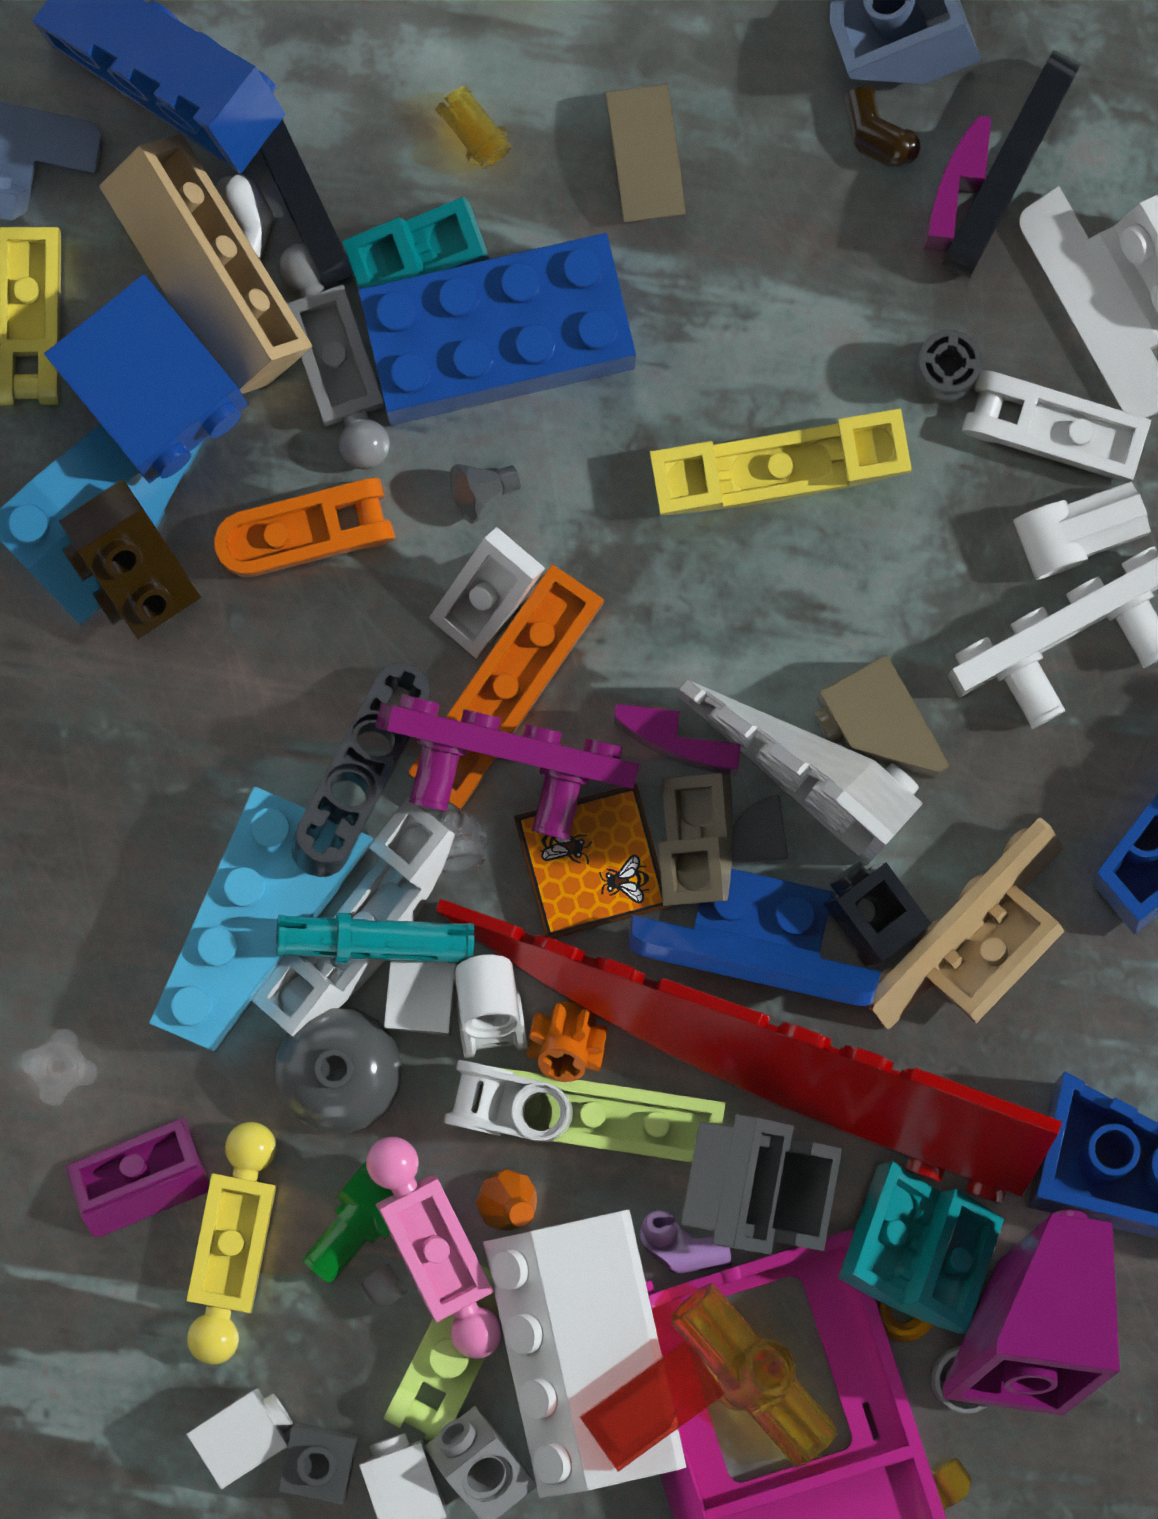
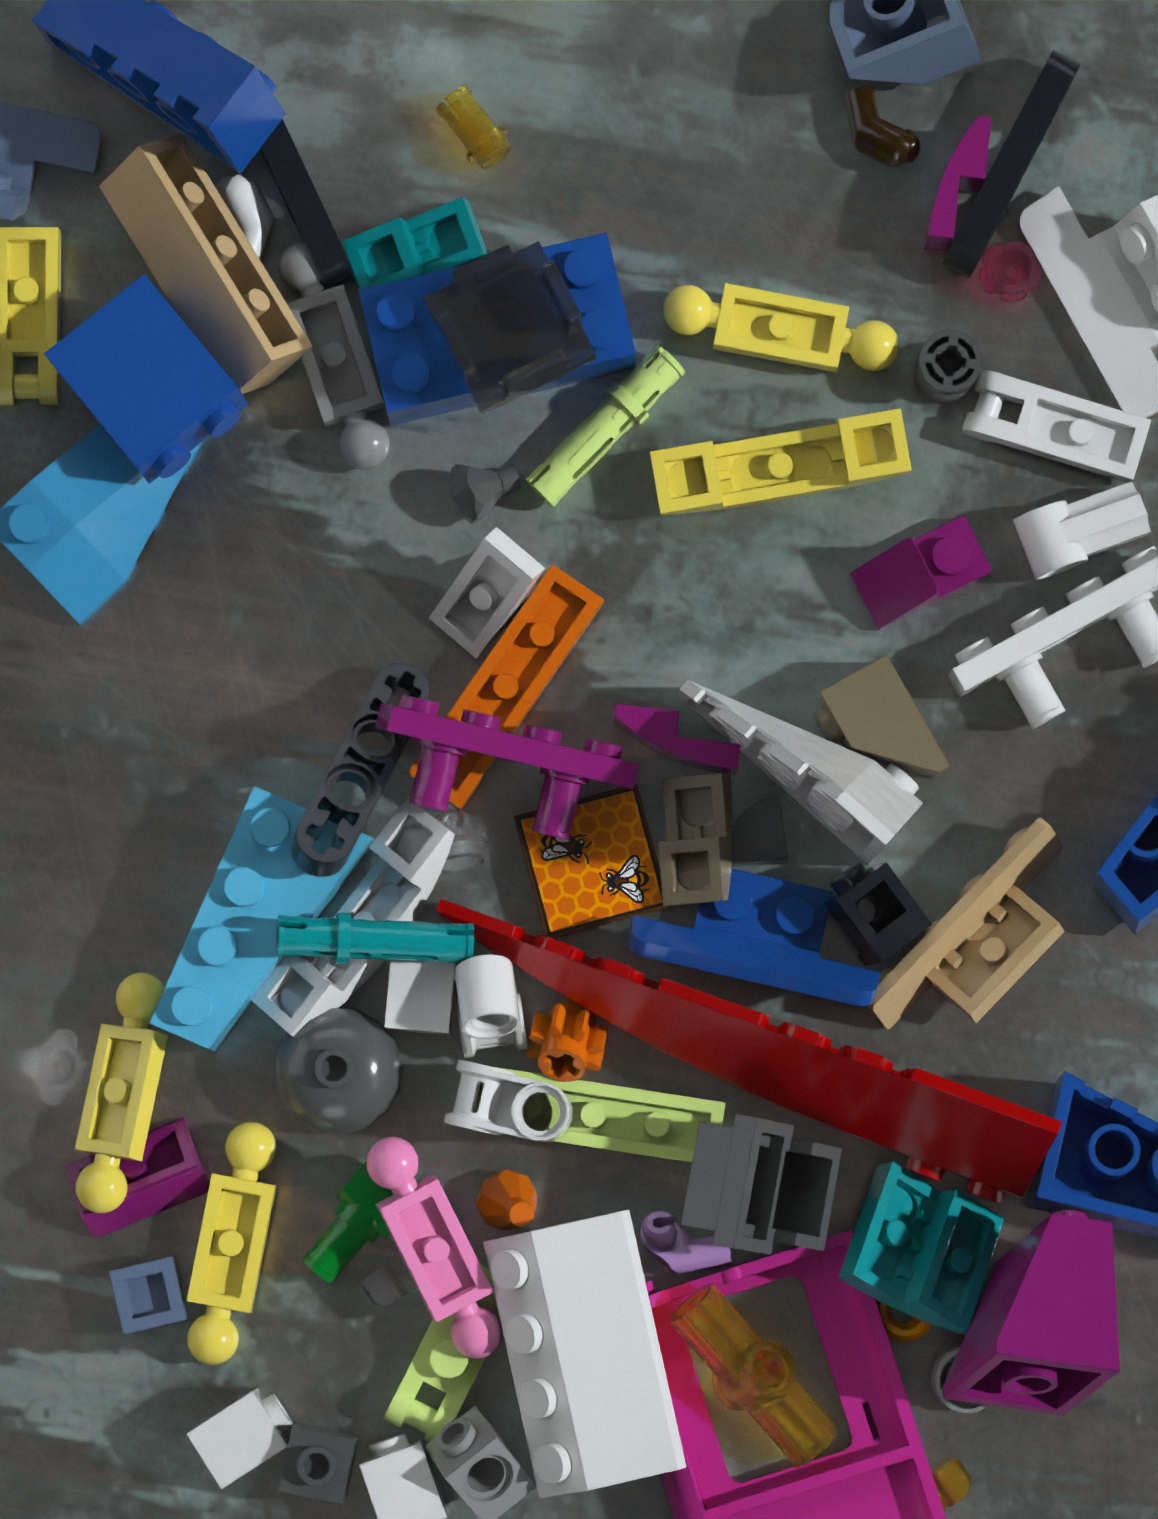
(120, 1094): none -> light yellow plate
(129, 559): dark brown brick -> none
(148, 1295): none -> sand blue plate
(302, 529): orange plate -> none
(509, 325): none -> clear smoke panel
(614, 416): none -> yellowish green pin
(645, 152): dark tan slope -> none
(651, 1405): clear red tile -> none
(781, 327): none -> light yellow plate
(920, 572): none -> magenta slope
(1017, 256): none -> clear pink plate

